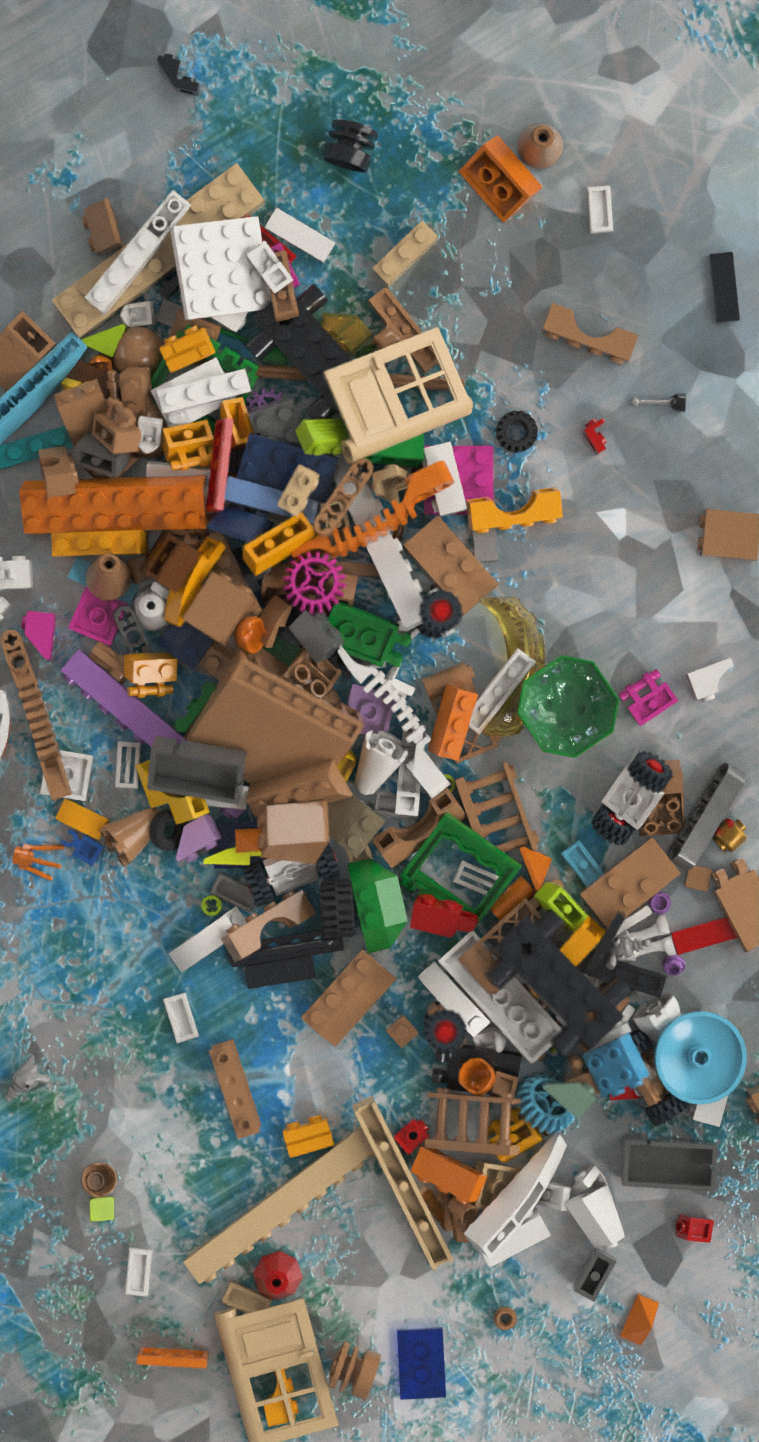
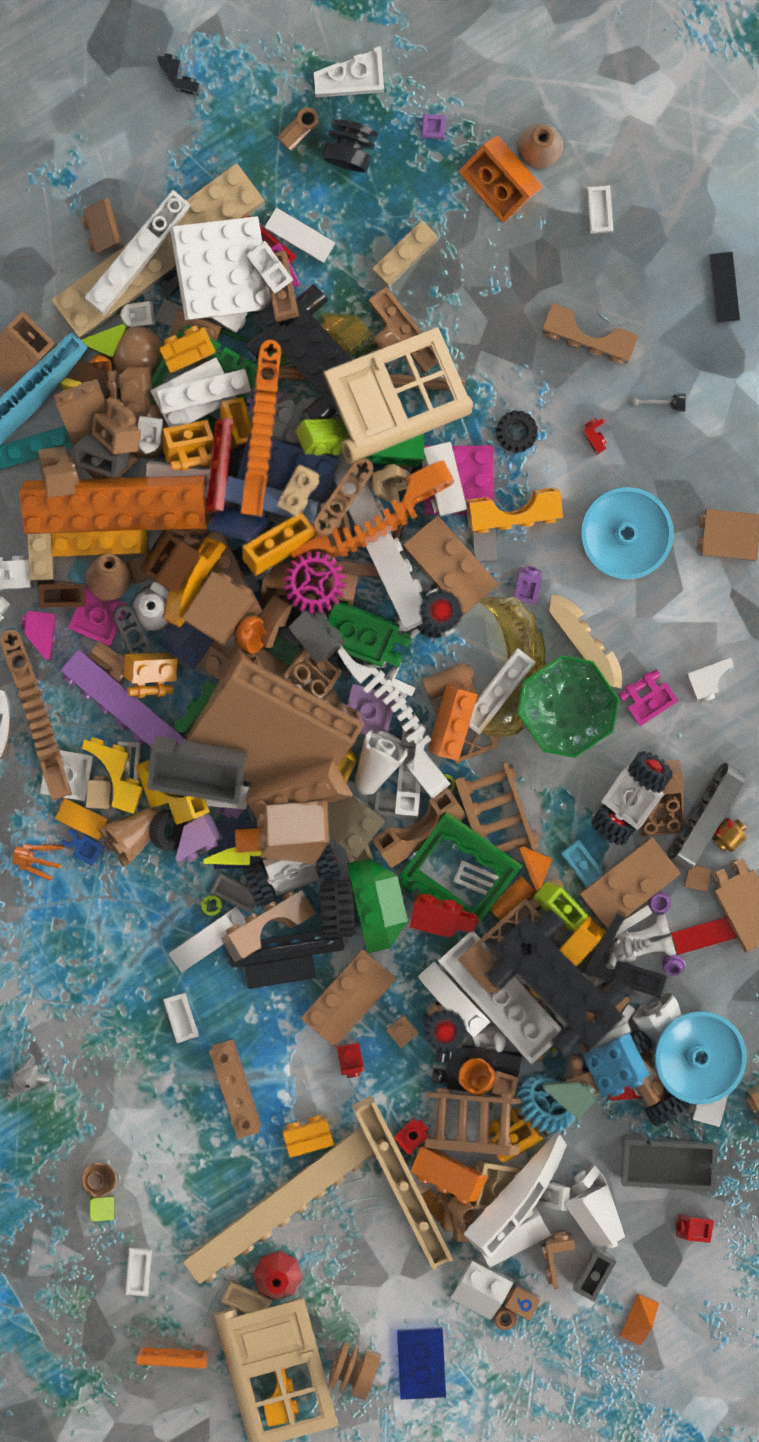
(40, 557): none -> tan brick
(61, 594): none -> reddish brown slope
(99, 793): none -> tan brick
(125, 793): none -> yellow arch
(262, 430): none -> orange piece
(297, 131): none -> medium nougat piece
(350, 1059): none -> red bracket
(352, 77): none -> white wing
(433, 126): none -> medium lavender tile
(482, 1288): none -> white slope
(522, 1301): none -> medium nougat brick
(528, 584): none -> medium lavender bracket
(558, 1242): none -> medium nougat bracket
(566, 617): none -> tan brick
(627, 533): none -> medium azure dish

